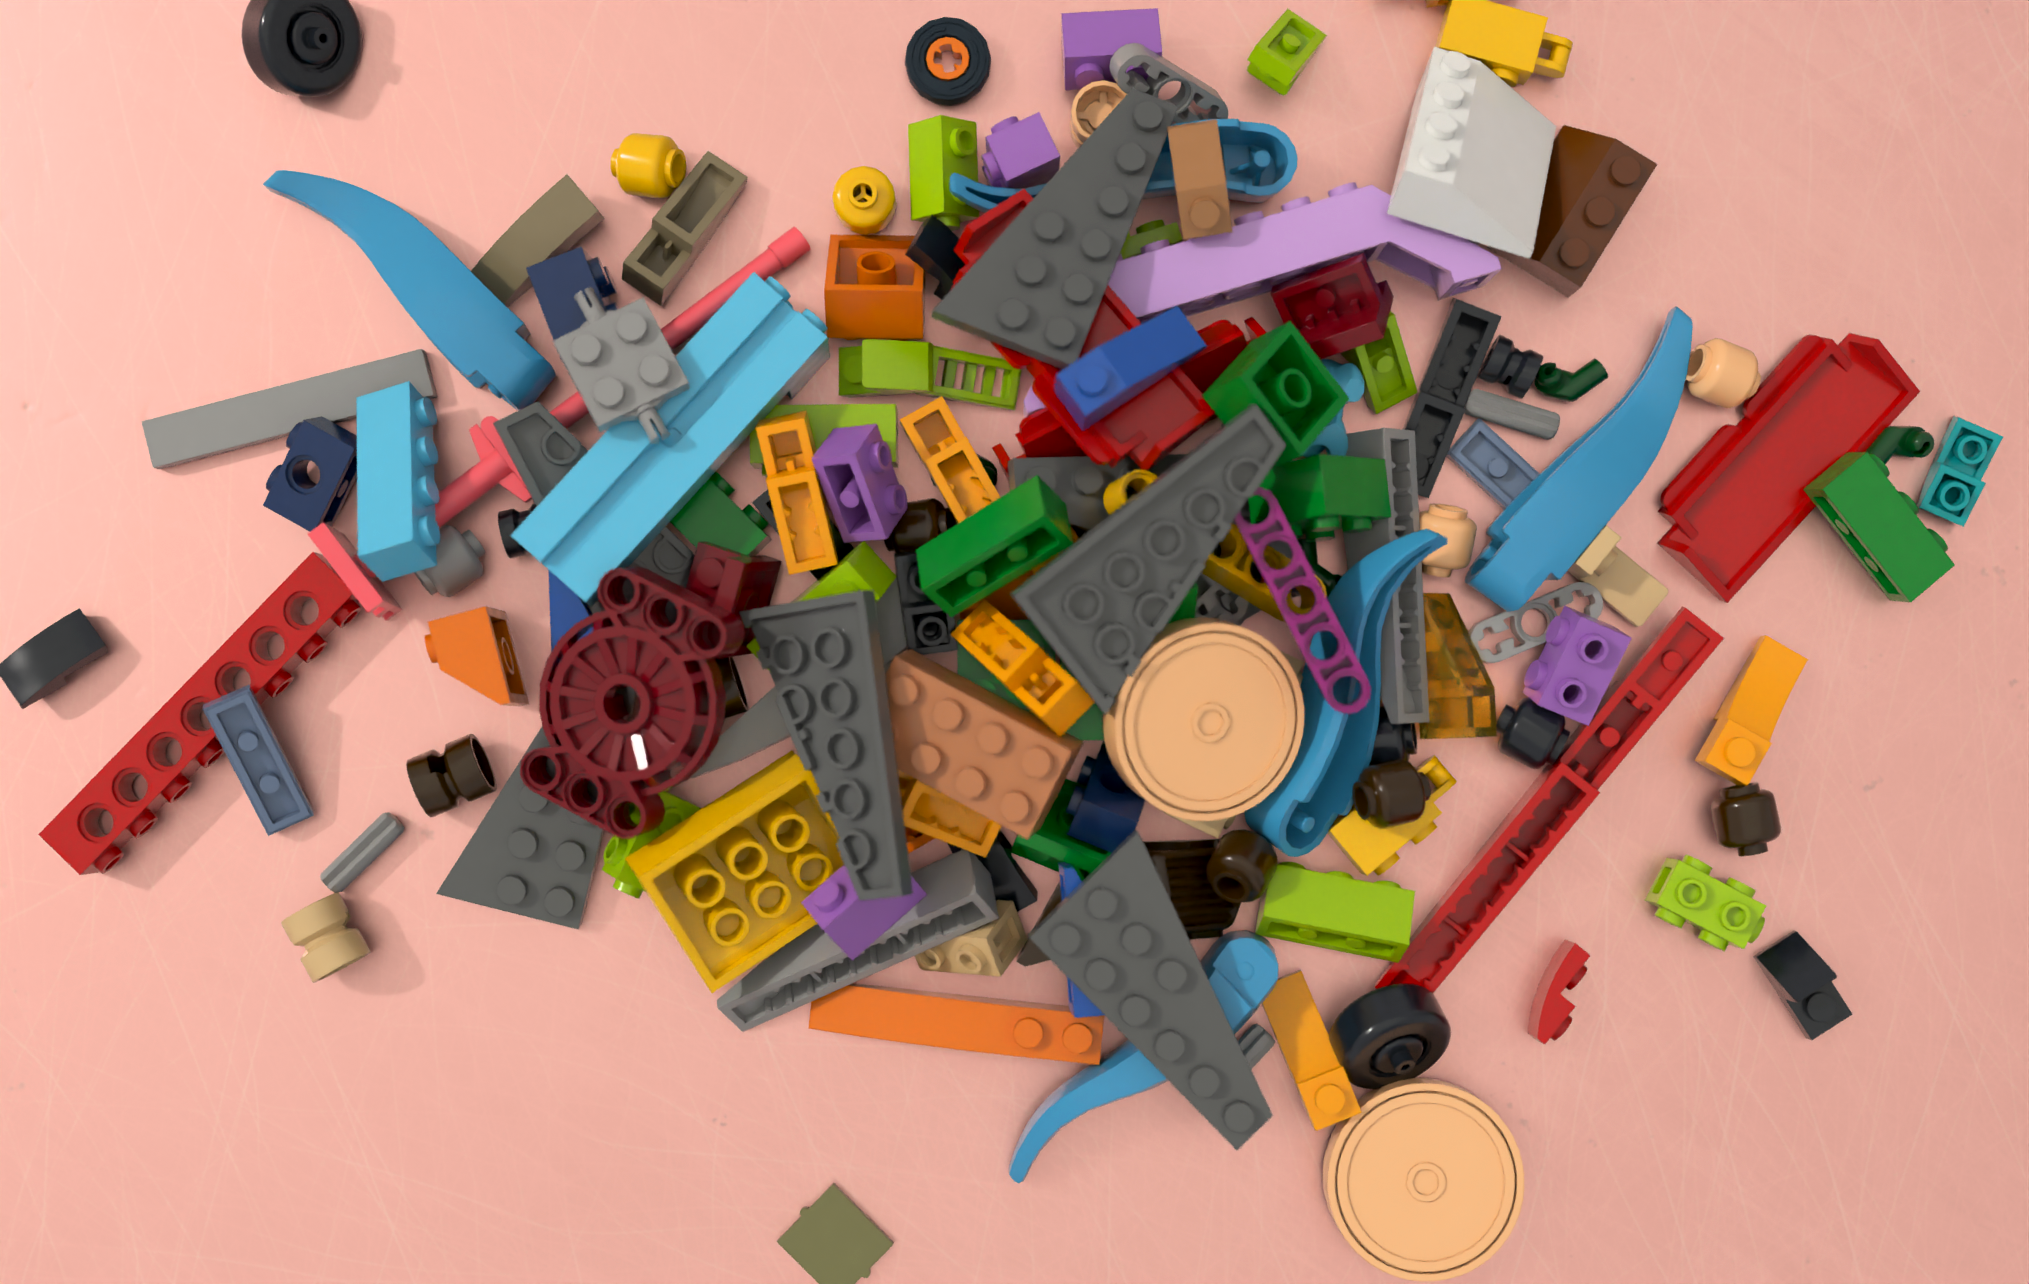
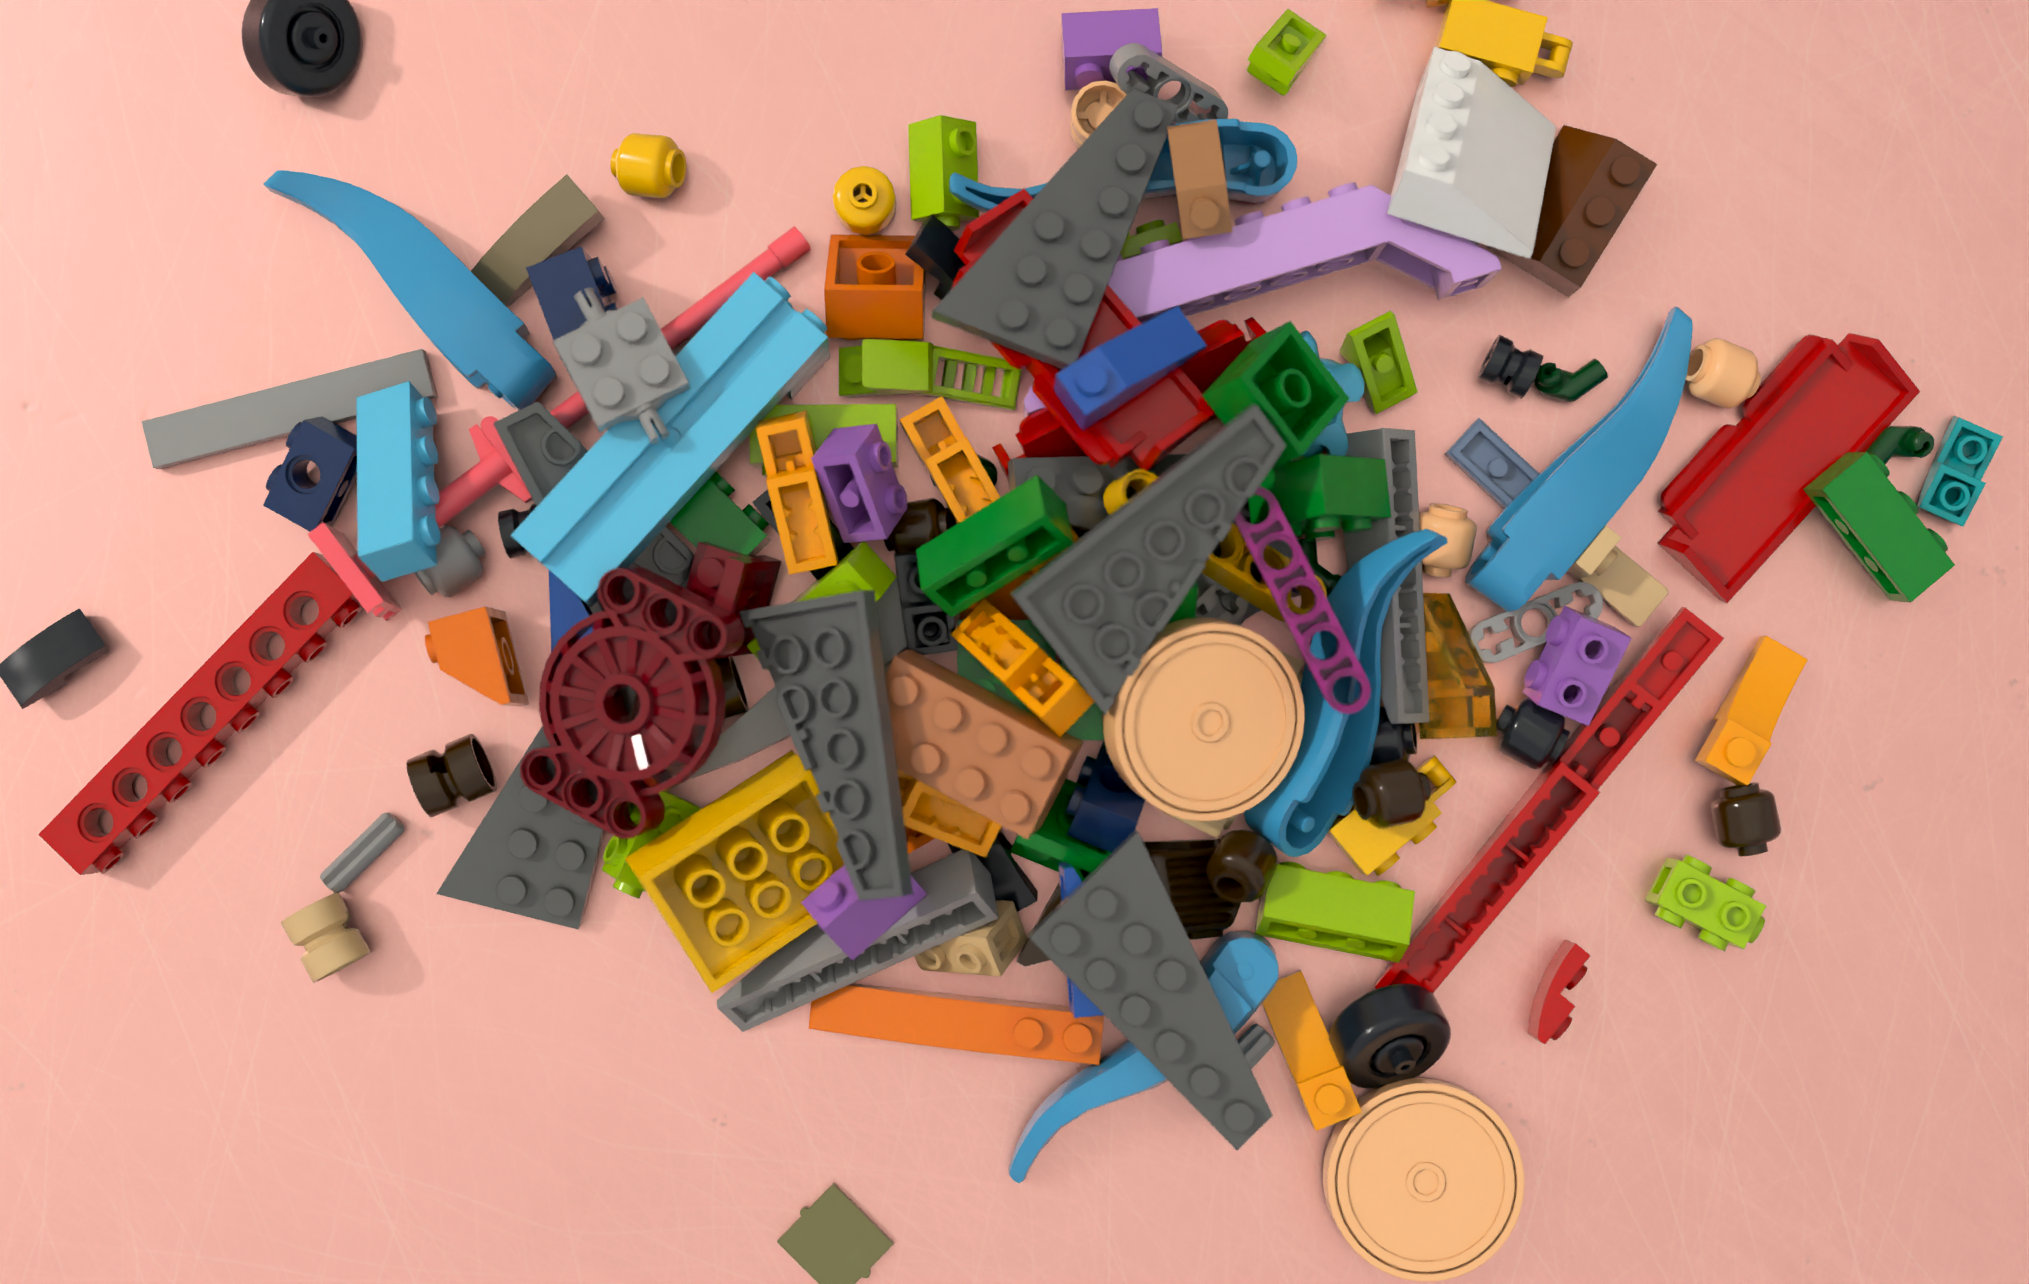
(258, 759): sand blue tile -> none
(683, 228): dark tan slope -> none
(965, 43): black bush -> none
(1020, 153): medium lavender brick -> none
(1336, 306): dark red bracket -> none
(1447, 386): black slope -> none
(1512, 414): light grey axle -> none
(1803, 984): black slope -> none

